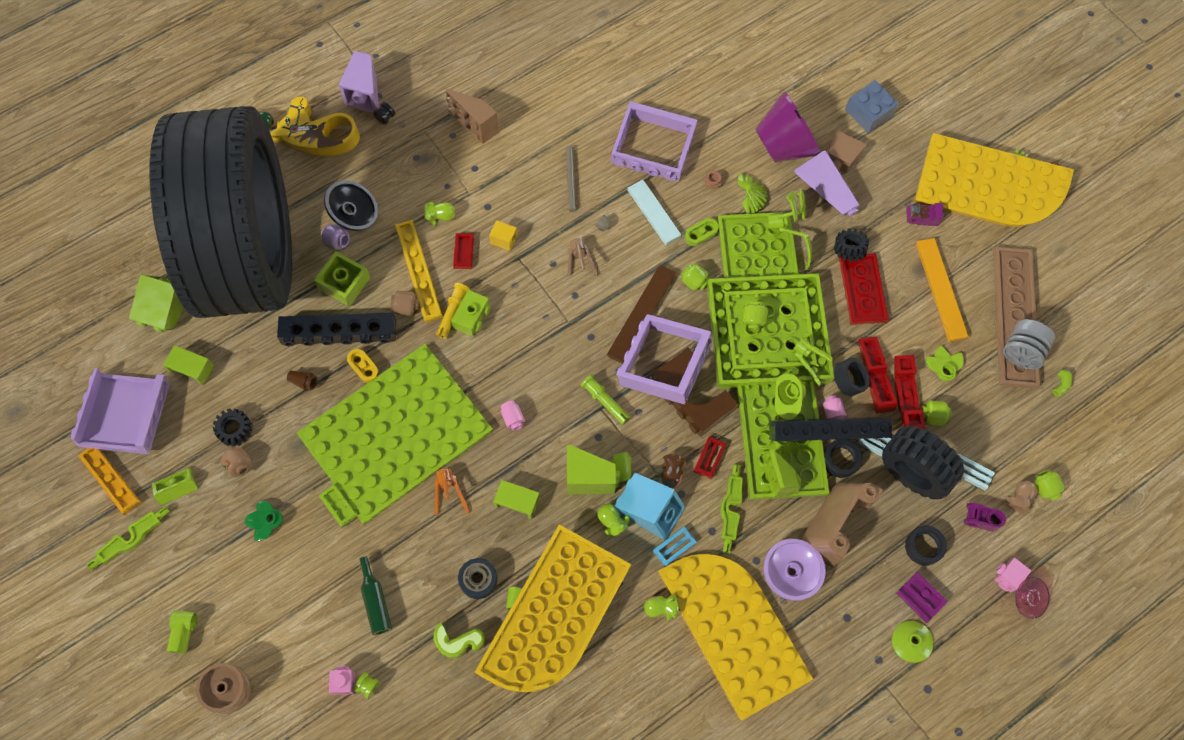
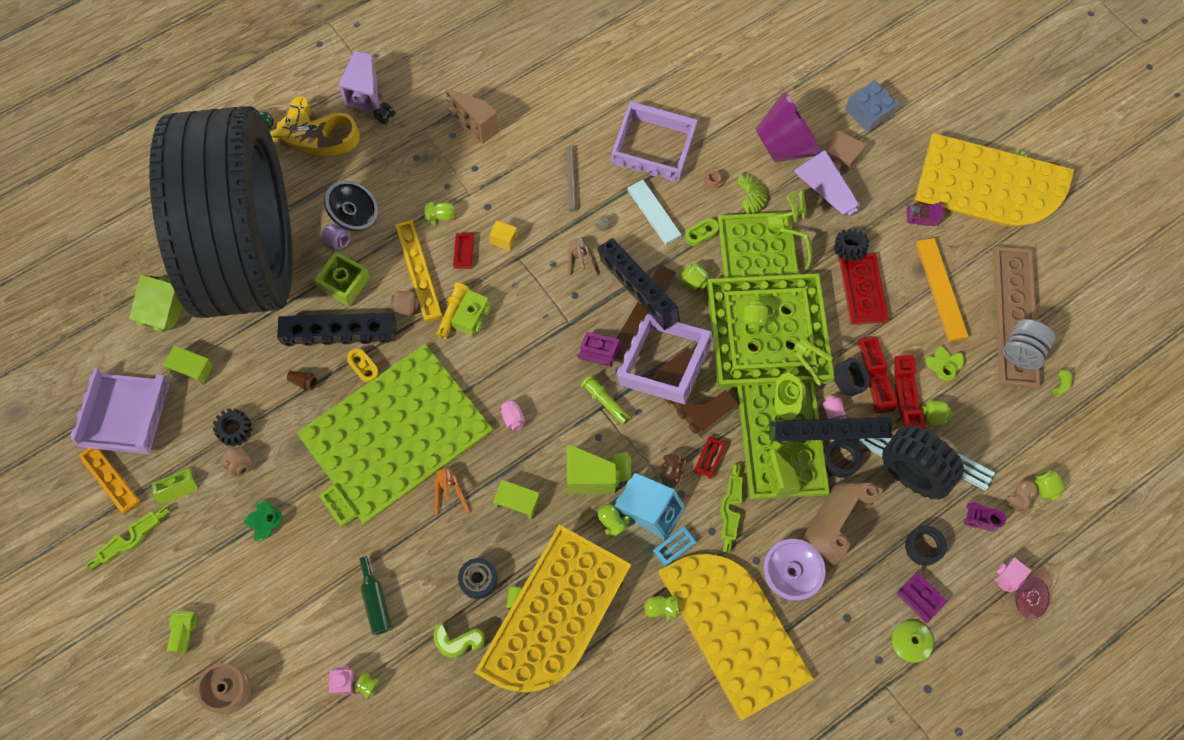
(599, 349): none -> magenta plate
(639, 284): none -> black brick

